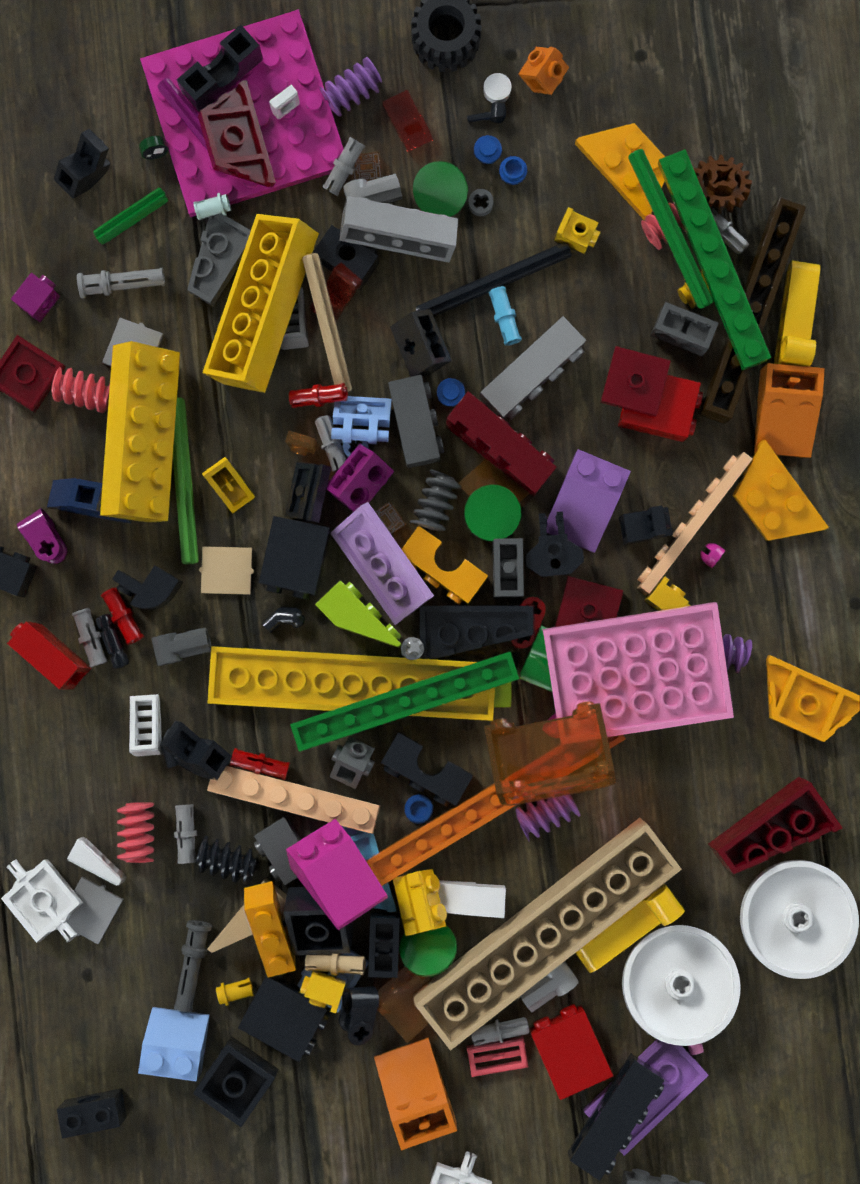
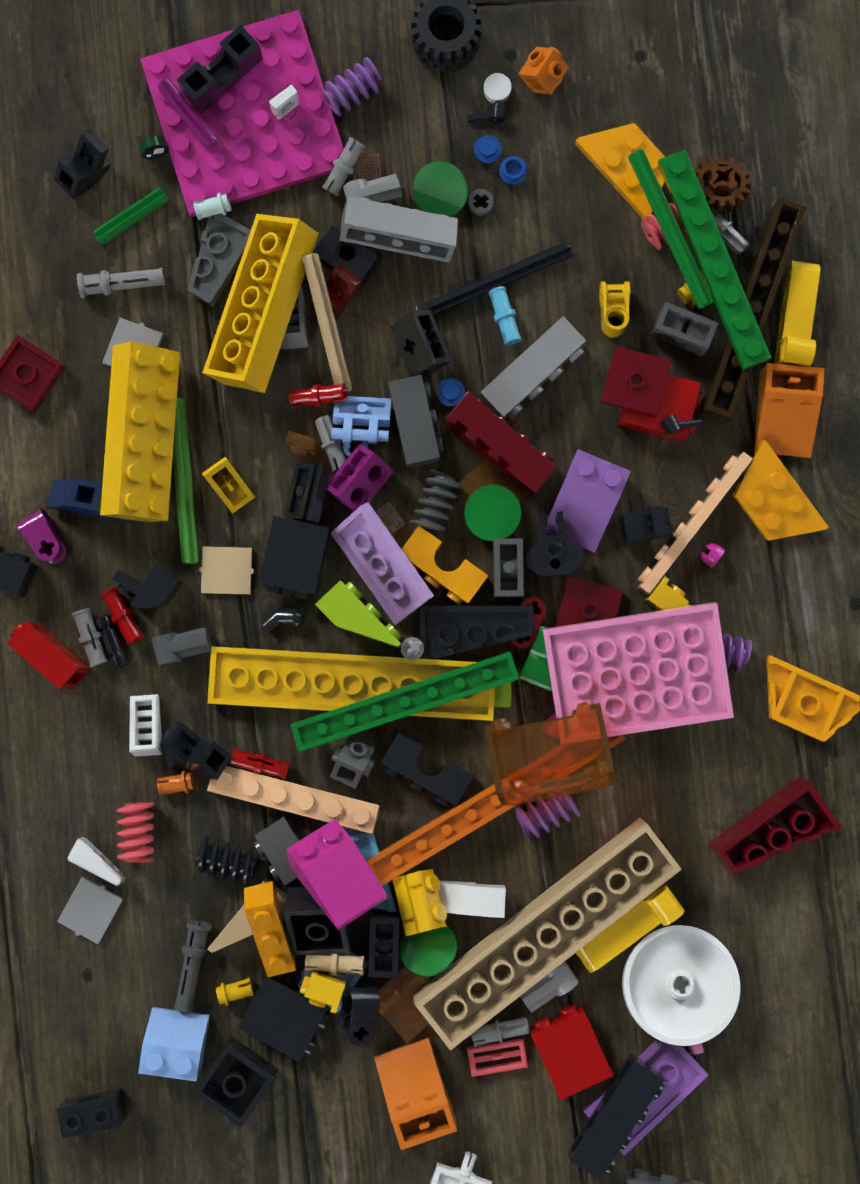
(36, 296): magenta brick -> none
(42, 900): white plate -> none
(80, 391): coral piece -> none
(177, 783): none -> orange pin
(185, 834): light grey pin -> none
(236, 137): wing -> none
(407, 121): clear red slope -> none
(418, 808): blue tile -> none
(568, 234): yellow brick -> none
(614, 302): none -> yellow piece
(672, 425): none -> black hand
(799, 919): white dish -> none

